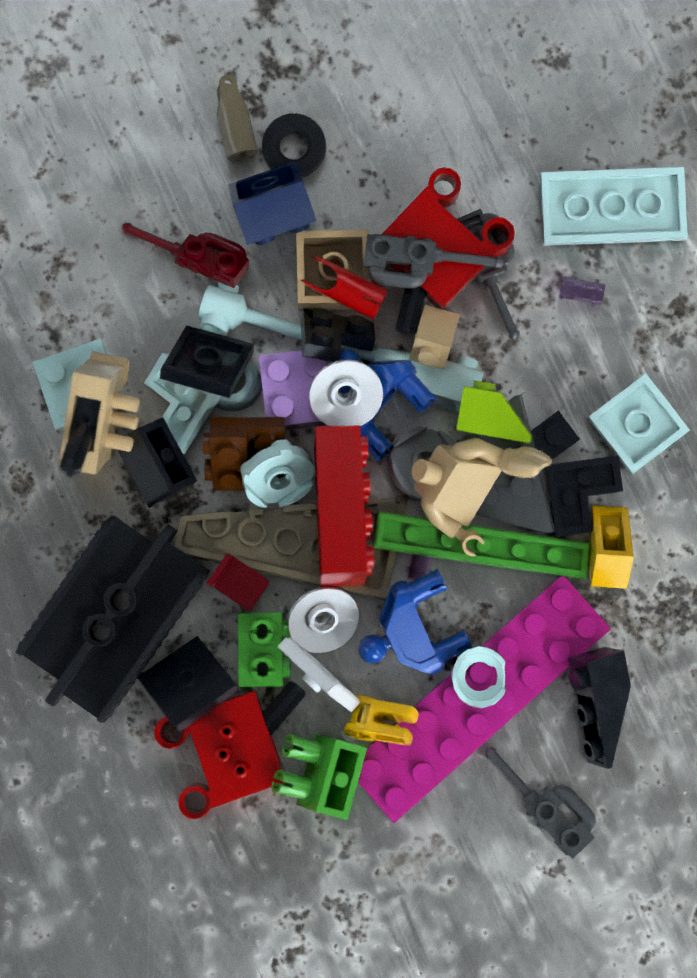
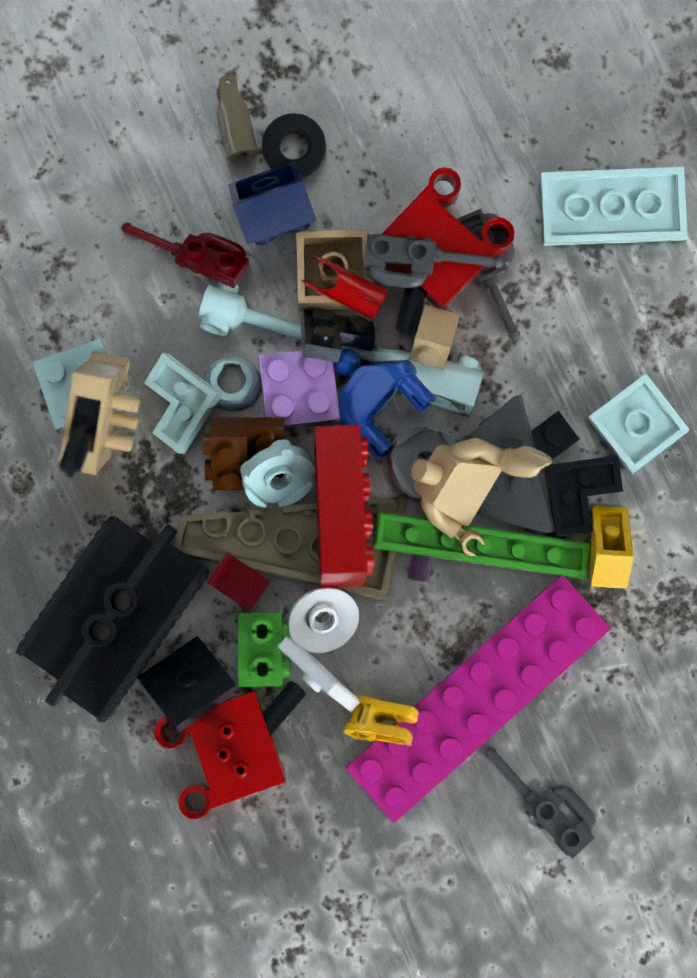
(157, 463): black brick -> none
(207, 361): black plate -> none
(329, 774): bright green brick -> none
(347, 408): white dish -> none
(406, 632): blue connector -> none
(479, 698): light aqua piece -> none
(490, 414): lime slope -> none
(582, 290): clear purple pin -> none
(601, 696): black slope -> none

